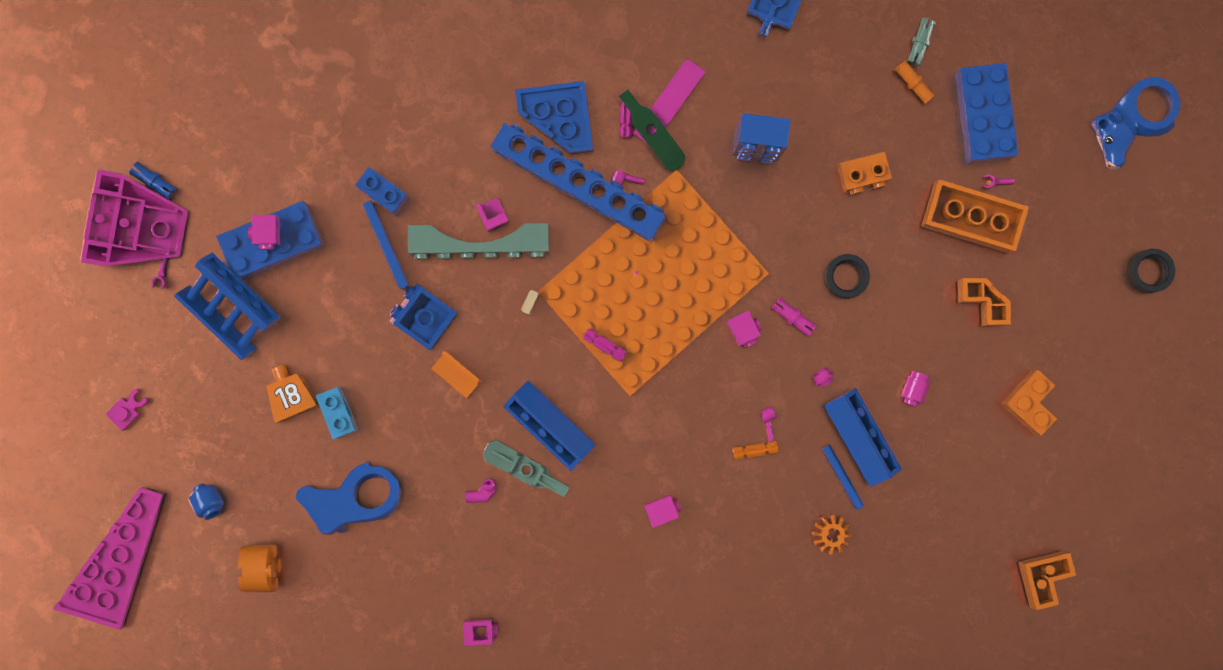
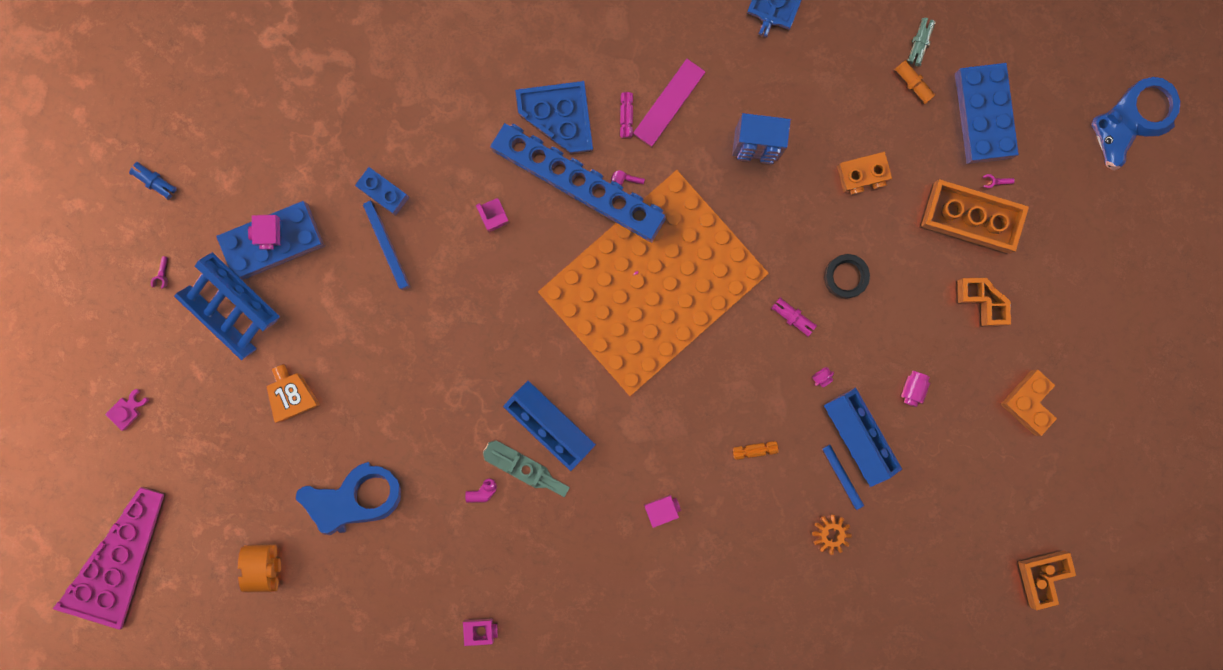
(130, 223): dark pink wedge -> none
(206, 501): blue head -> none
(337, 413): dark azure brick -> none
(422, 316): blue plate -> none
(456, 374): orange panel -> none
(529, 238): sand green arch -> none
(530, 302): tan tile -> none
(604, 344): dark pink axle -> none
(661, 141): dark green piece -> none
(744, 329): dark pink brick -> none
(767, 415): dark pink hand -> none
(1168, 265): black tyre -> none

